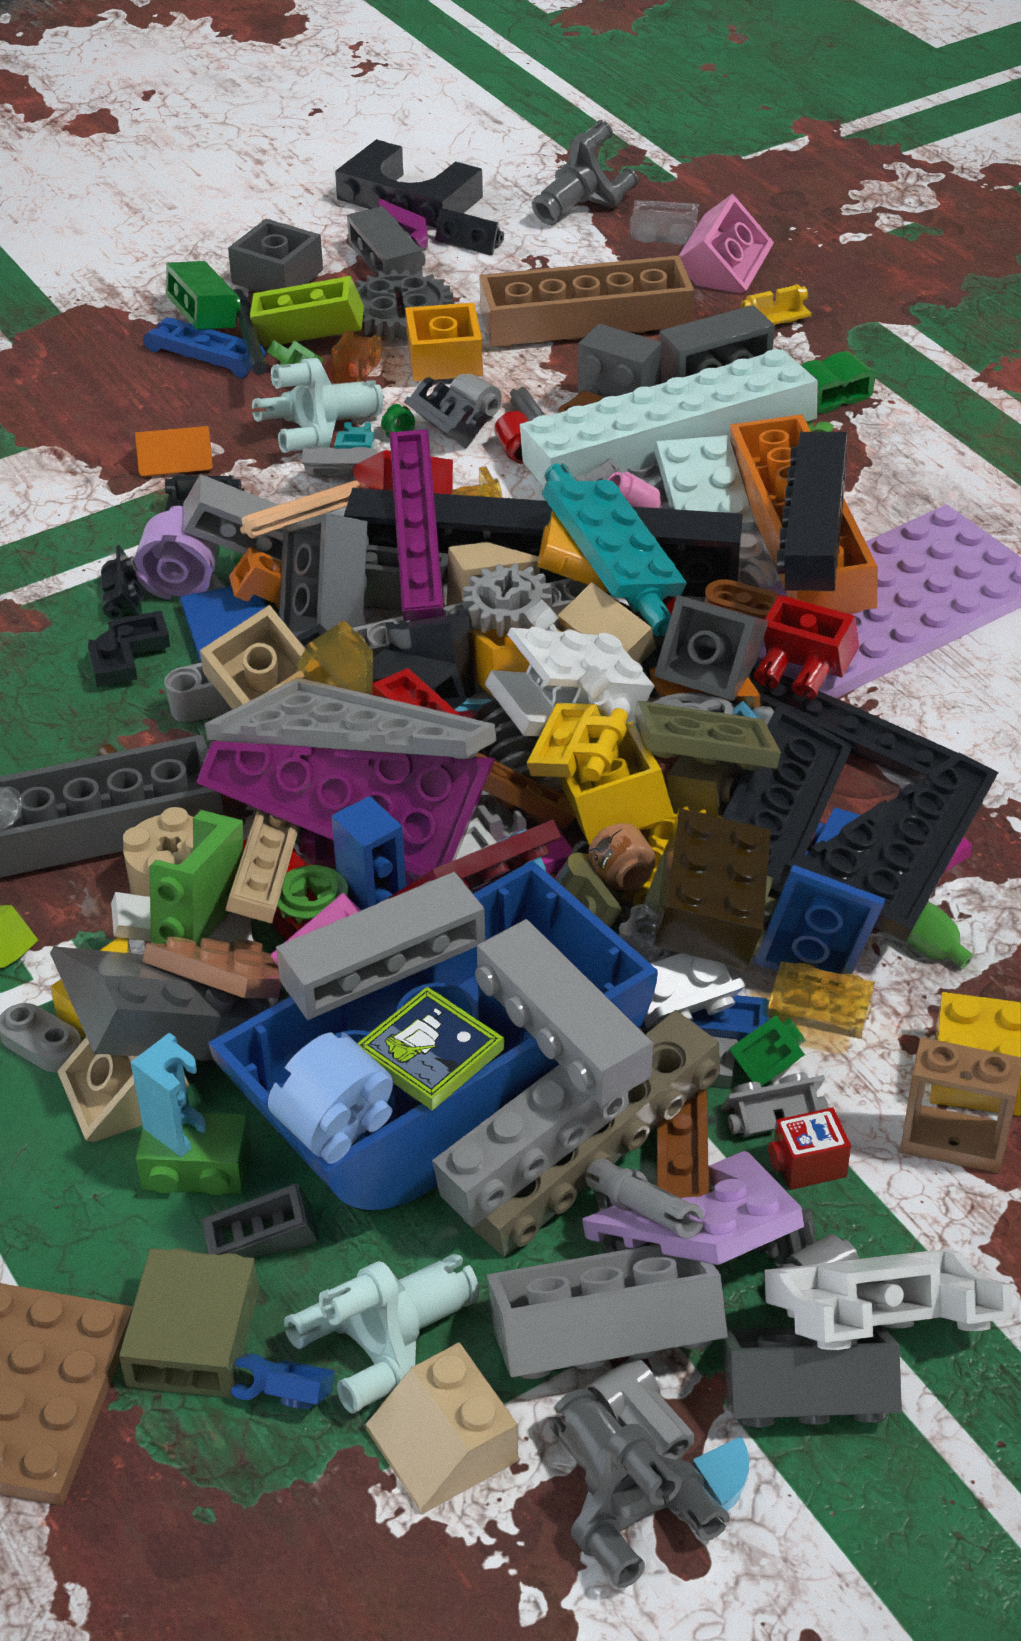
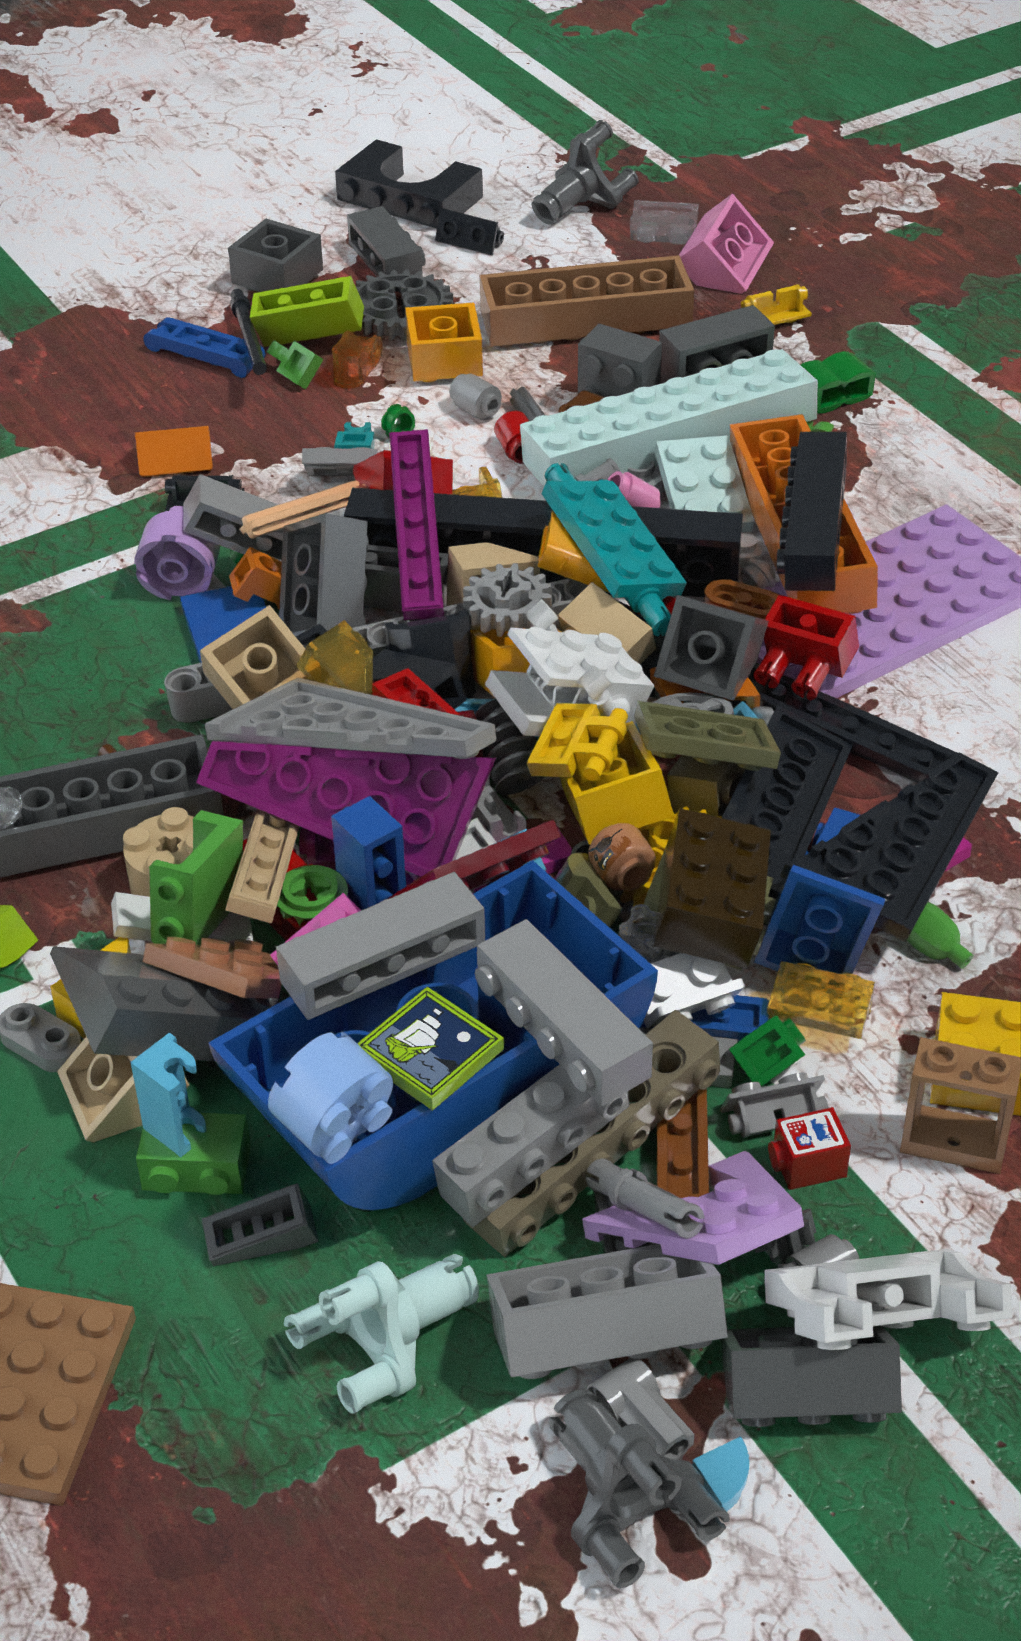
(121, 586): black hinge -> none
(130, 635): black plate -> none
(189, 1322): olive brick -> none
(201, 295): green brick -> none
(294, 1382): blue plate -> none
(315, 404): light aqua wheel -> none
(409, 221): magenta piece -> none
(444, 1429): tan slope -> none
(447, 411): black hinge -> none
(518, 790): dark orange plate -> none

